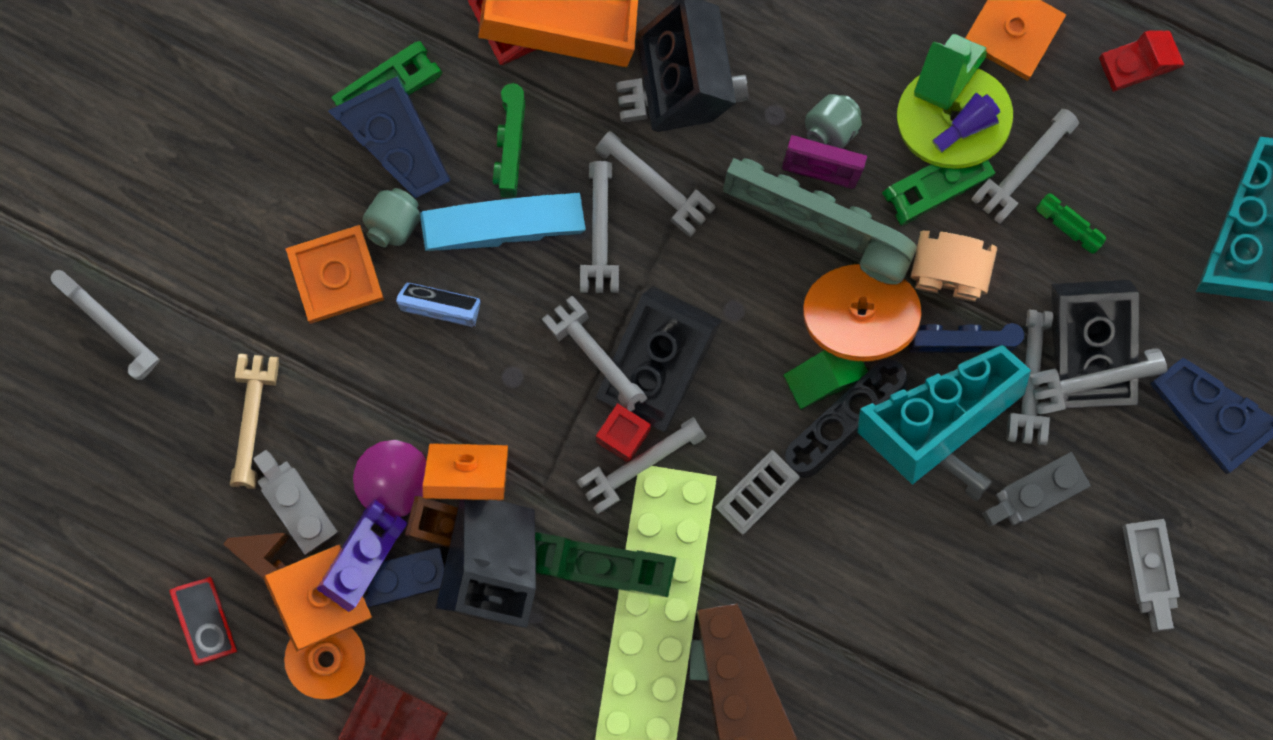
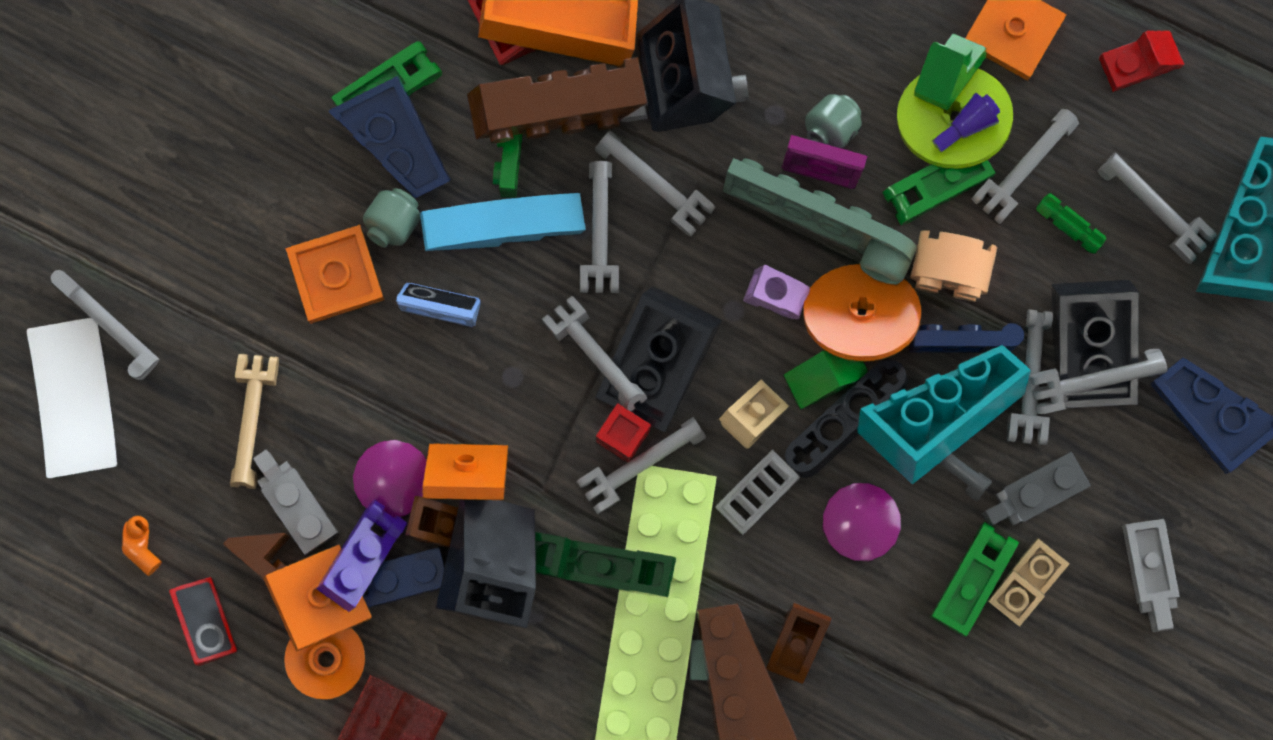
(72, 397): none -> white sticker
(135, 545): none -> orange arm
(556, 102): none -> reddish brown wedge
(753, 414): none -> tan slope
(776, 292): none -> lavender leg
(798, 642): none -> reddish brown slope
(861, 522): none -> magenta dish
(974, 581): none -> green plate
(1028, 582): none -> tan slope
(1186, 233): none -> light grey hinge

